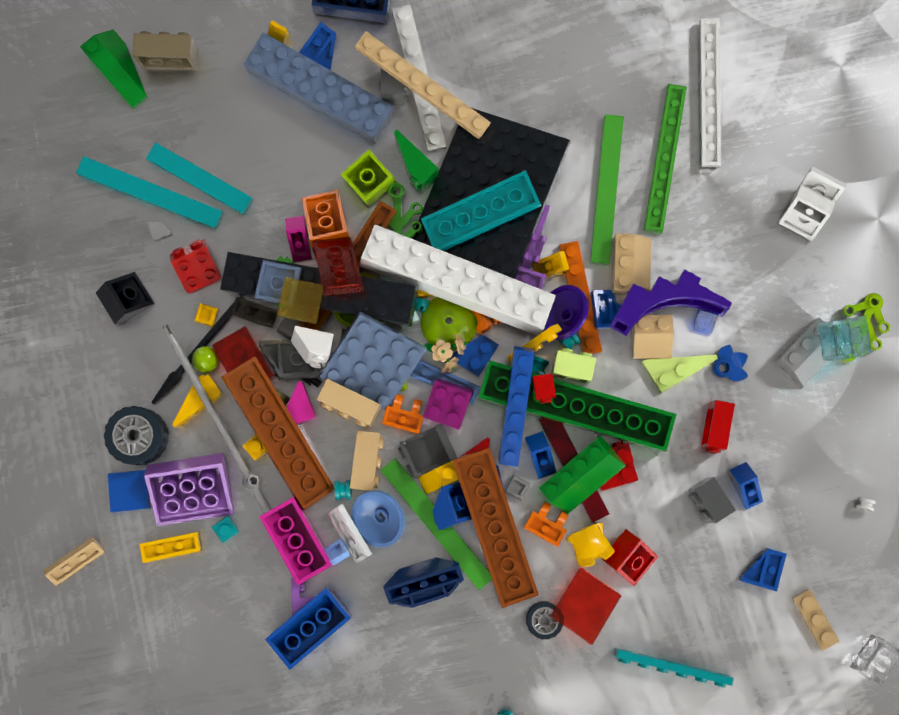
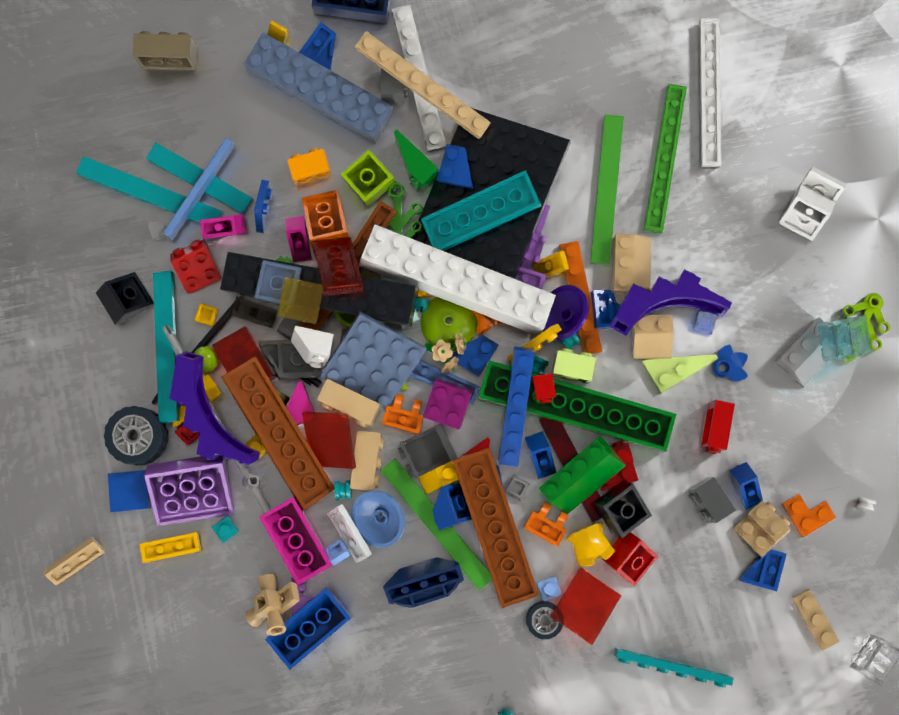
(114, 61): green wedge -> none
(165, 355): none -> teal tile
(186, 435): none -> red plate
(199, 189): none -> medium blue tile
(199, 417): none -> dark purple arch
(223, 226): none -> dark pink slope
(261, 206): none -> blue wing
(272, 604): none -> tan brick
(309, 166): none -> light orange brick
(330, 438): none -> clear red piece
(455, 167): none -> blue wing
(549, 588): none -> light blue plate
(622, 509): none -> black brick
(763, 528): none -> tan plate
(807, 519): none -> orange plate

